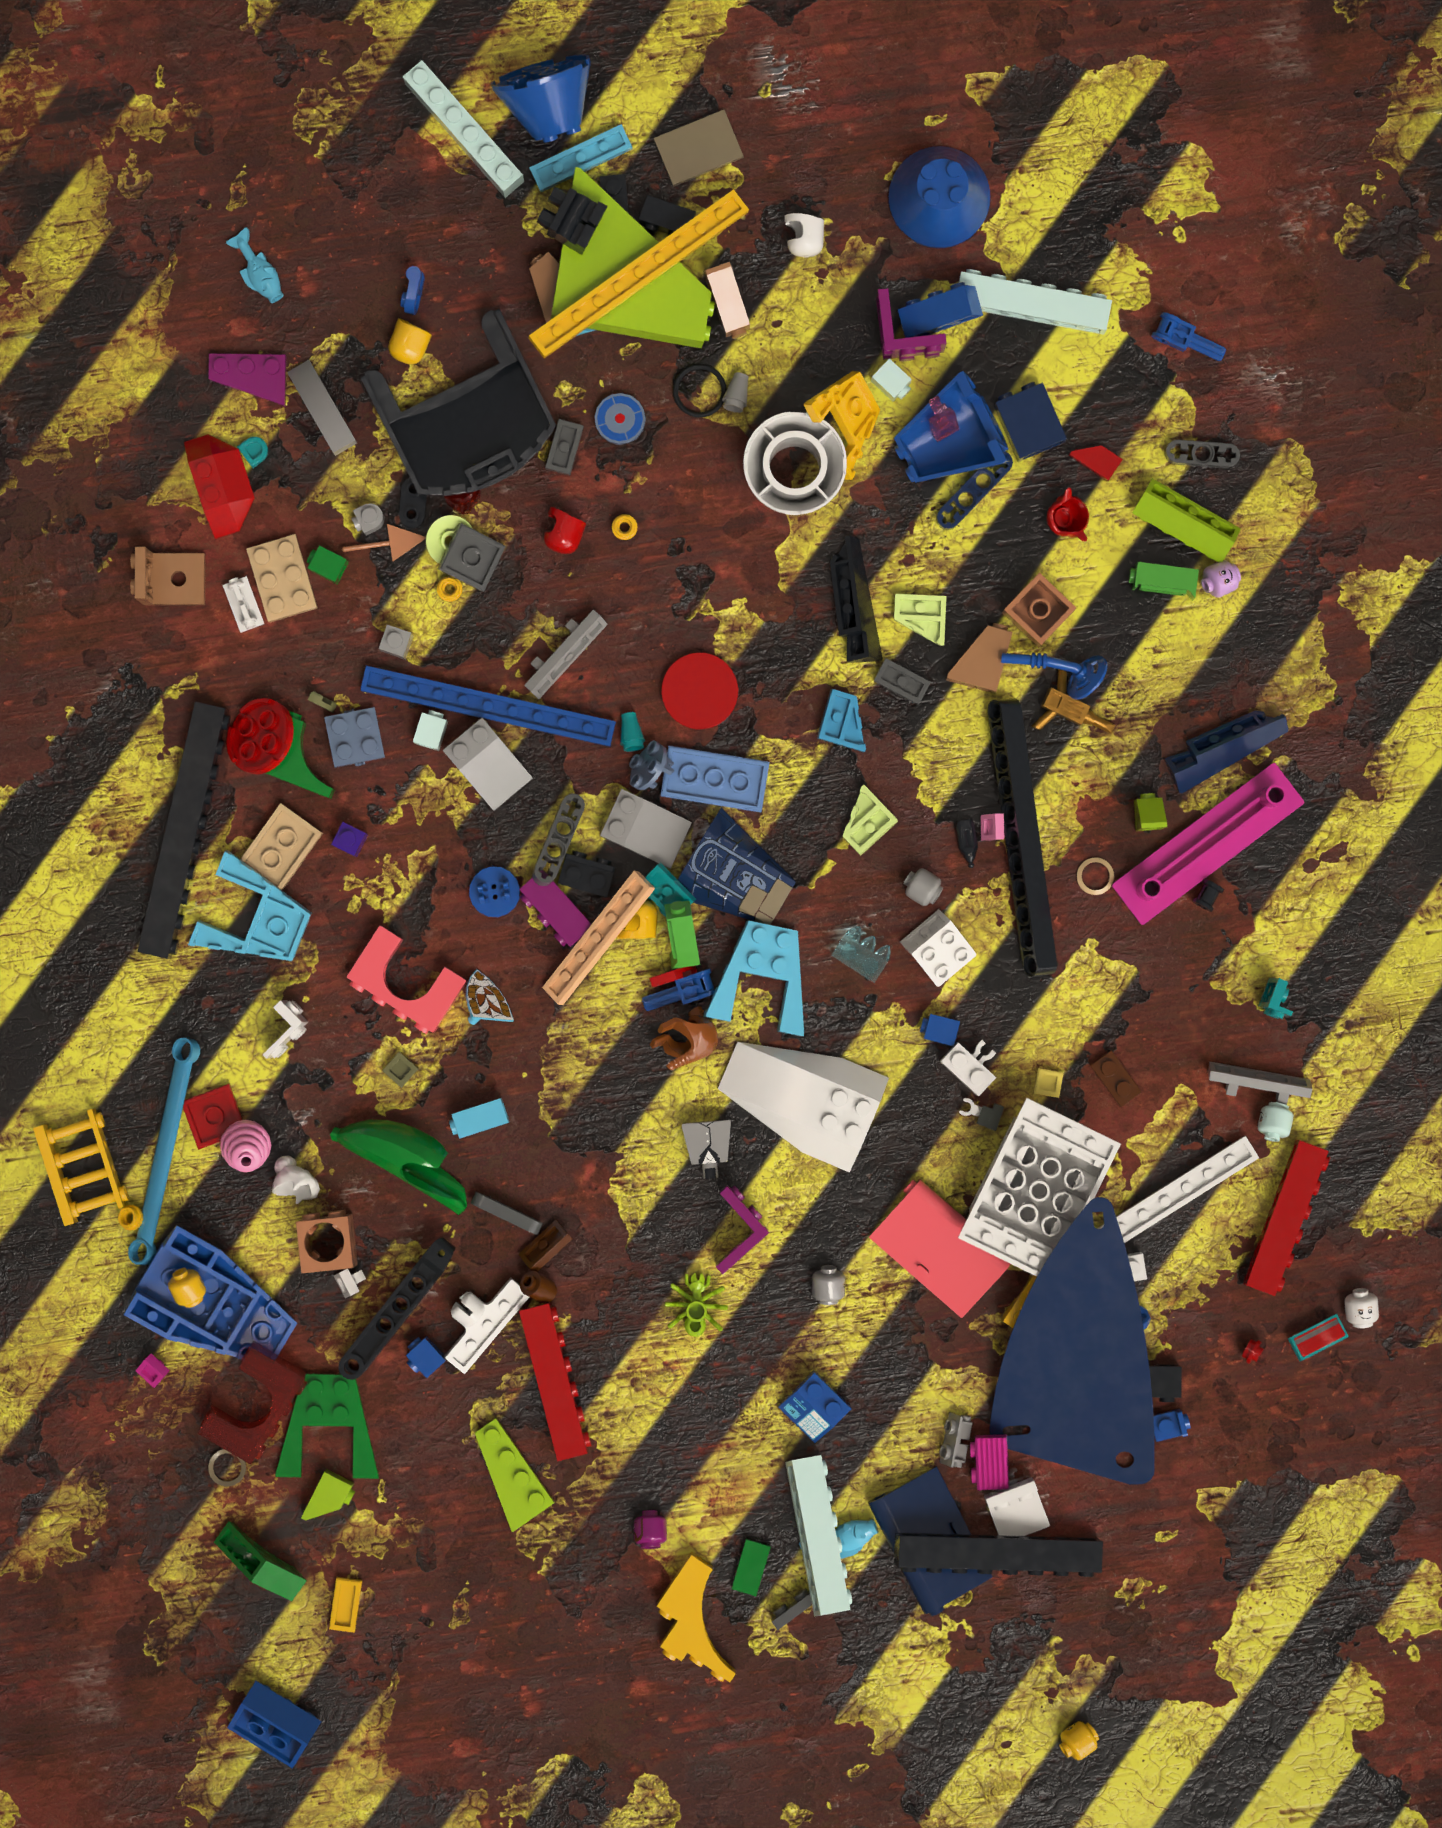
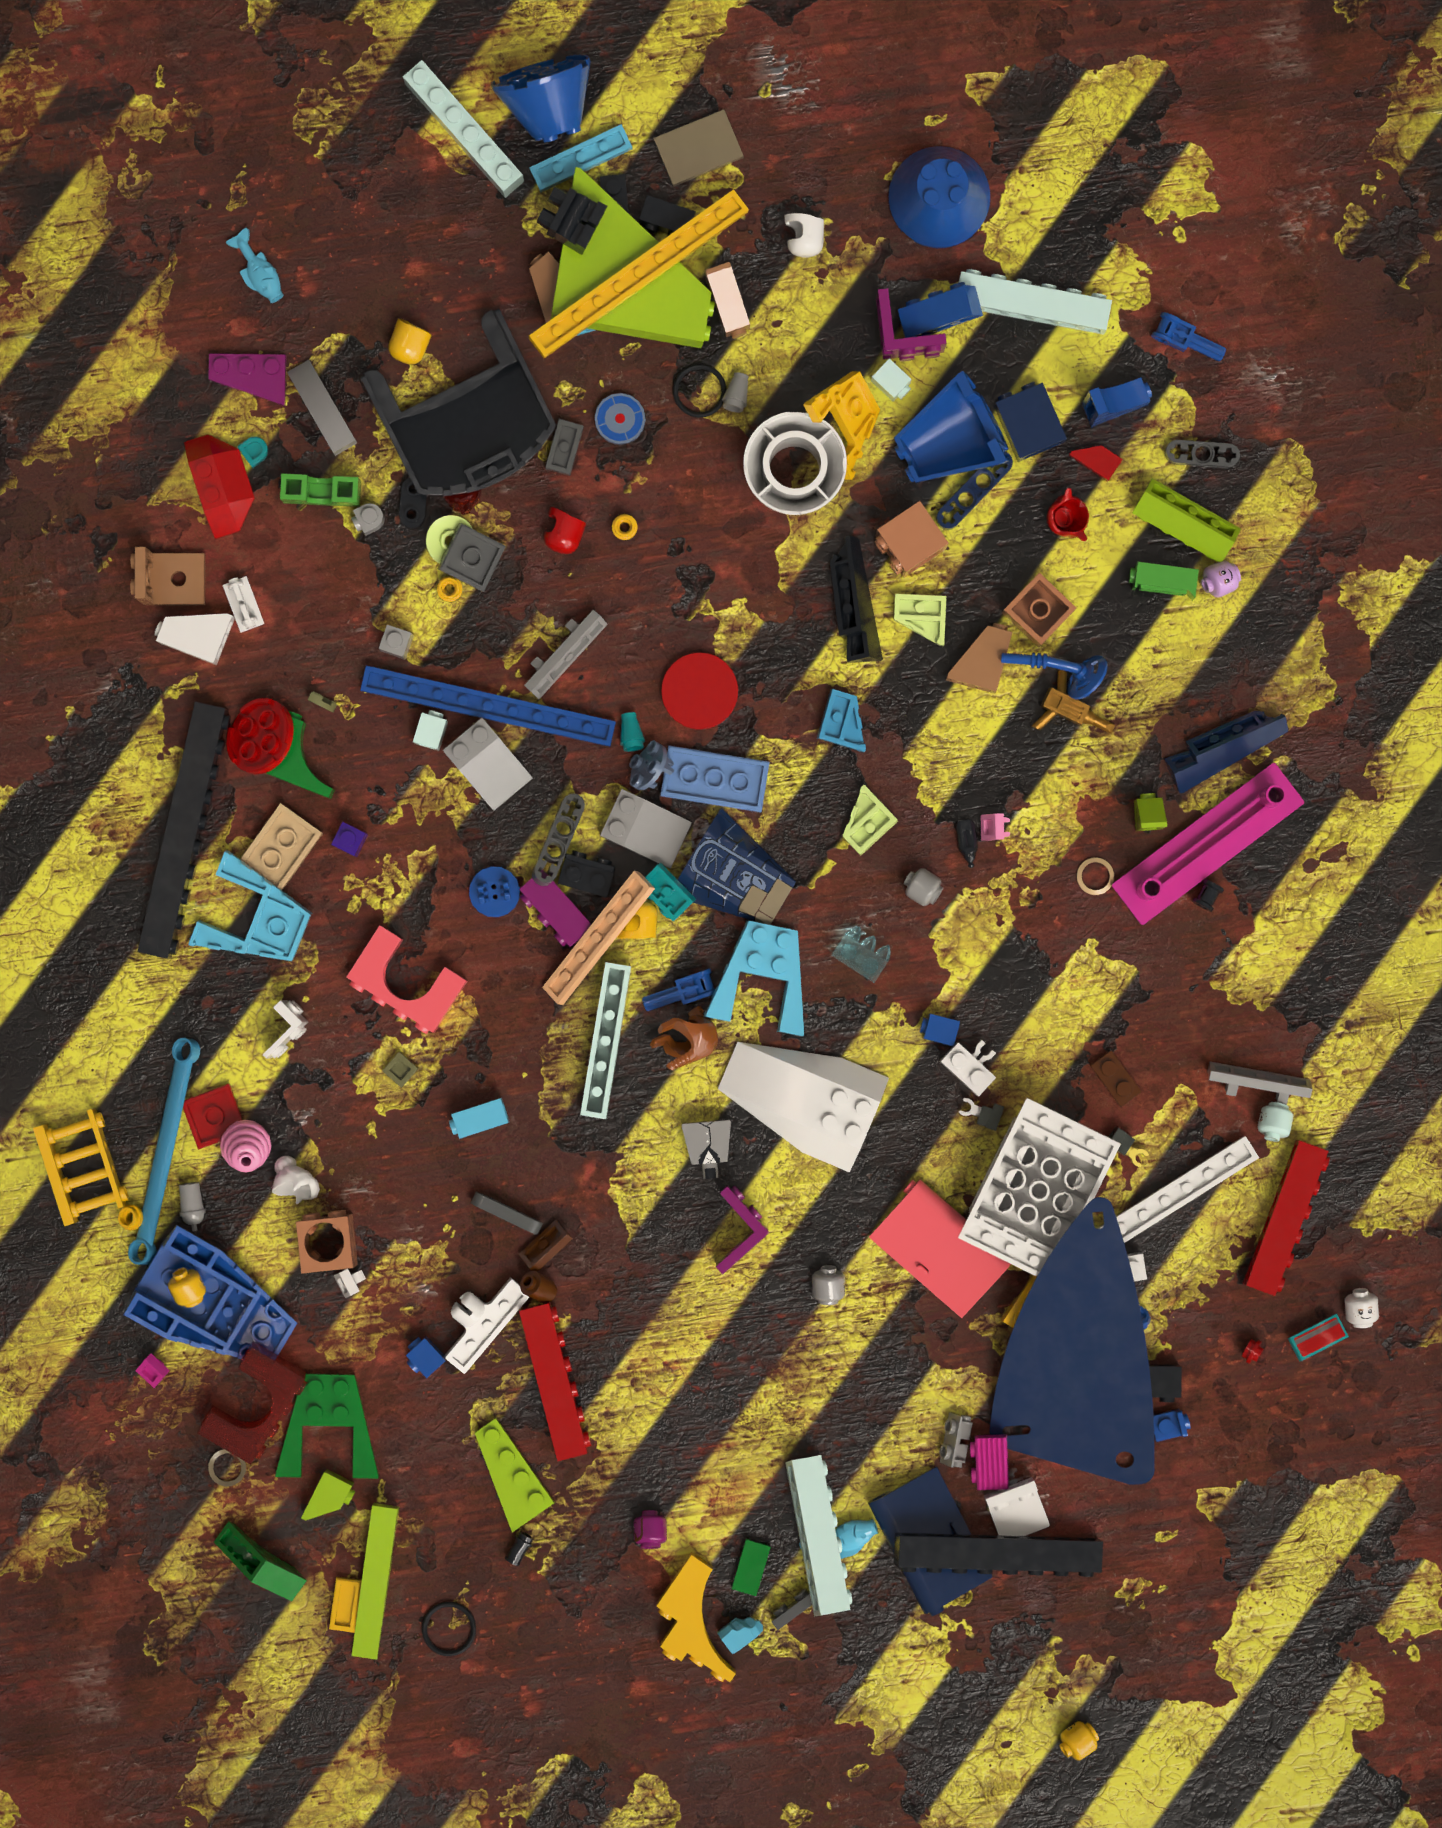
(191, 1204): none -> light grey piece
(196, 634): none -> white slope
(274, 1724): blue slope -> none
(282, 578): tan plate -> none
(320, 491): none -> bright green arch
(327, 564): green brick -> none
(354, 737): sand blue plate -> none
(374, 1336): black piece -> none
(375, 1580): none -> lime slope
(399, 541): nougat piece -> none
(407, 1155): green piece -> none
(411, 299): blue plate -> none
(453, 1652): none -> black tyre
(485, 1000): shield -> none
(519, 1548): none -> black pin
(605, 1040): none -> light aqua brick
(672, 975): red tile -> none
(681, 935): bright green window -> none
(696, 1309): lime animal -> none
(740, 1633): none -> medium azure rock
(815, 1406): blue slope -> none
(902, 681): dark grey plate -> none
(910, 540): none -> nougat brick
(938, 947): white bracket -> none
(944, 421): clear pink plate -> none
(1022, 837): black beam -> none
(1048, 1083): light yellow tile -> none
(1112, 402): none -> blue arch
(1126, 1145): none -> pearl dark grey piece
(1273, 995): teal bracket -> none

